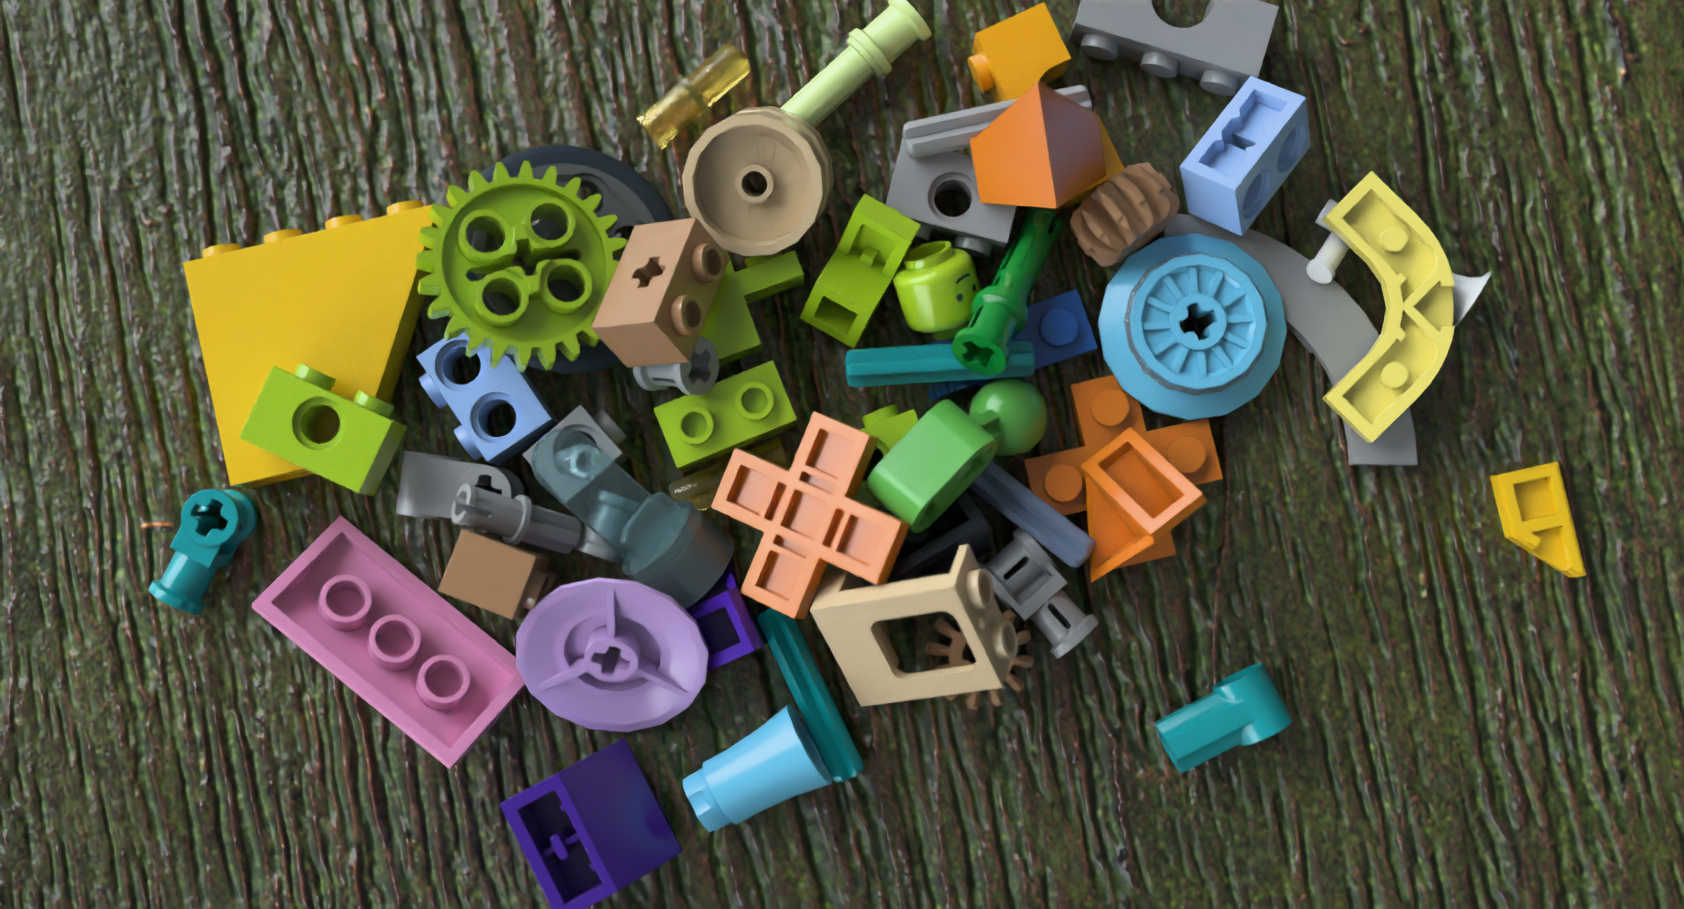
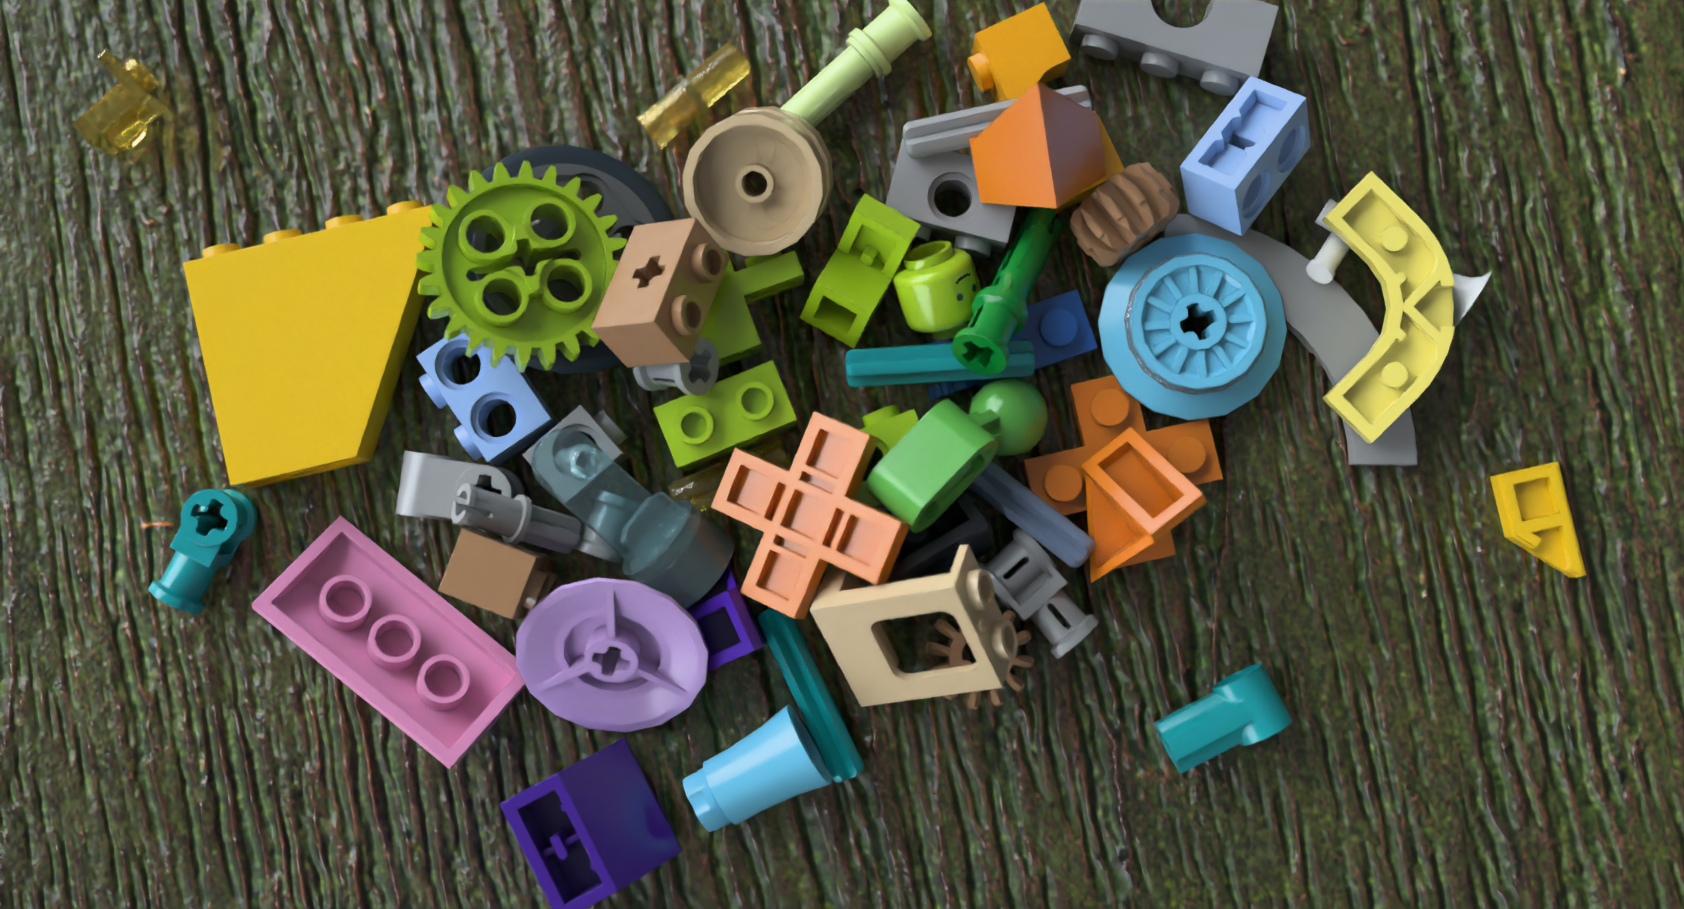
(125, 111): none -> clear yellow bracket
(286, 421): lime brick -> none

